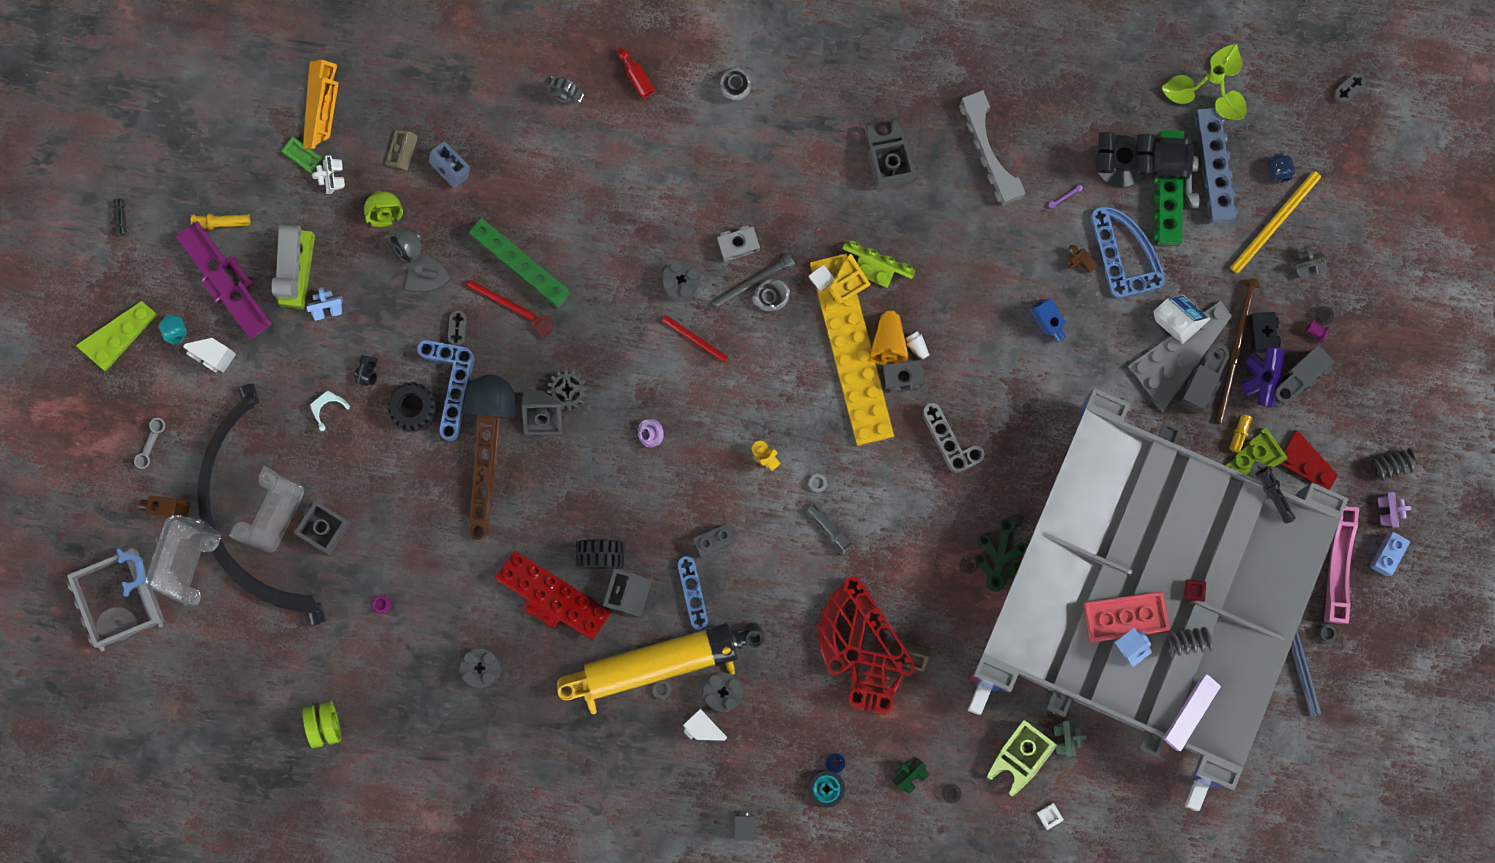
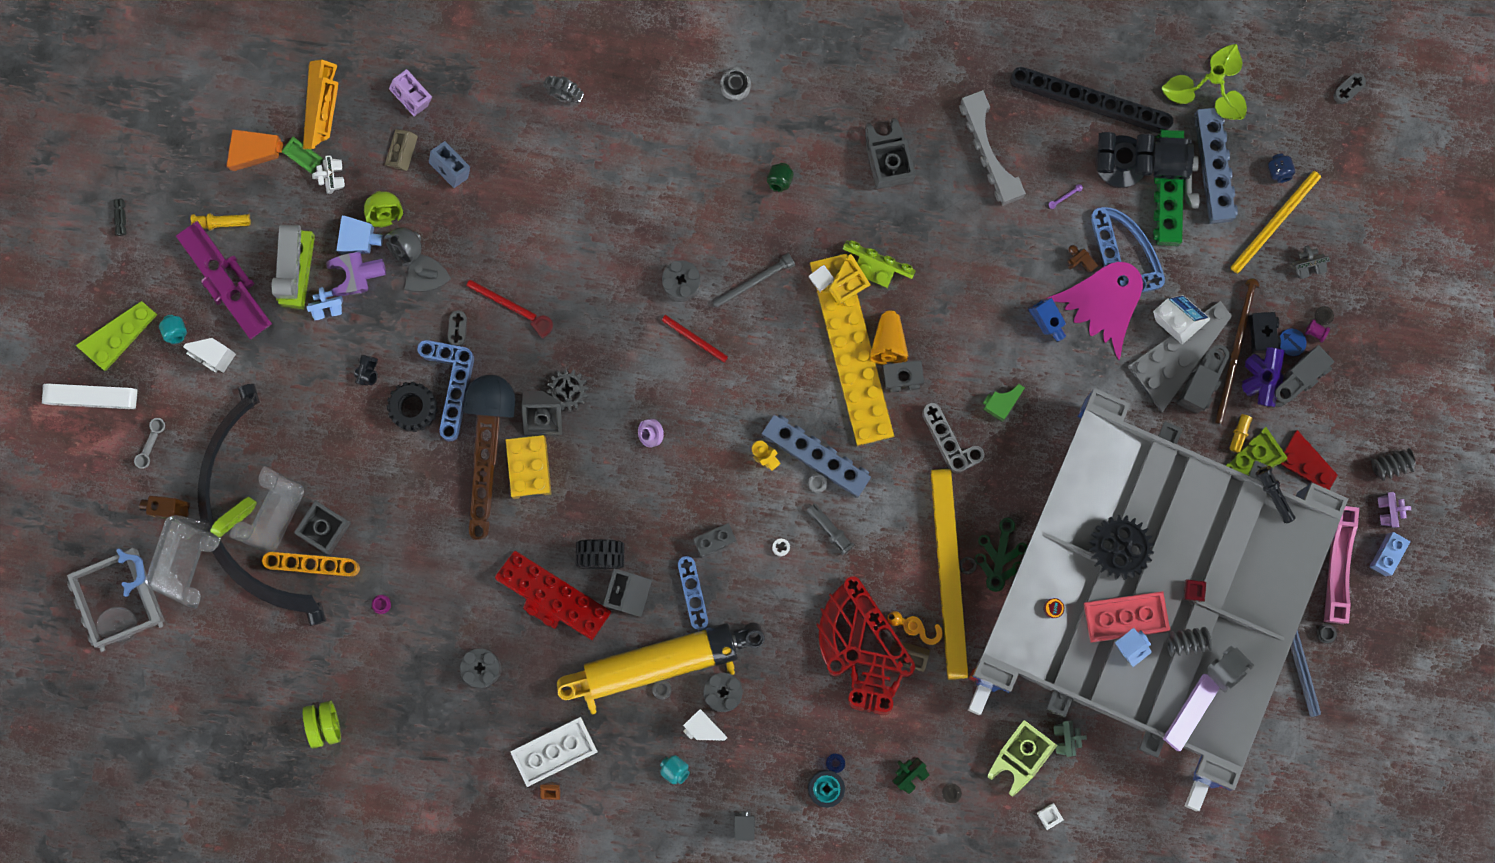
(89, 396): none -> white beam
(233, 517): none -> lime beam
(252, 149): none -> orange slope
(301, 564): none -> light orange beam
(318, 403): light aqua helmet -> none
(356, 236): none -> light blue torso
(356, 273): none -> medium lavender connector
(410, 92): none -> lavender brick
(519, 263): green brick -> none
(528, 467): none -> yellow piece
(550, 791): none -> dark orange slope
(554, 751): none -> white plate
(636, 75): red wheel -> none
(674, 770): none -> teal head
(731, 252): light grey brick -> none
(771, 295): light grey hair -> none
(780, 177): none -> dark green head
(783, 553): none -> white bush
(804, 455): none -> sand blue brick
(914, 626): none -> light orange piece
(917, 345): white cone -> none
(949, 574): none -> yellow beam
(1001, 403): none -> bright green arch
(1053, 608): none -> dark red tile
(1082, 102): none -> black beam
(1105, 301): none -> dark pink piece
(1135, 537): none -> black gear
(1230, 668): none -> dark grey brick
(1292, 342): none -> blue piece

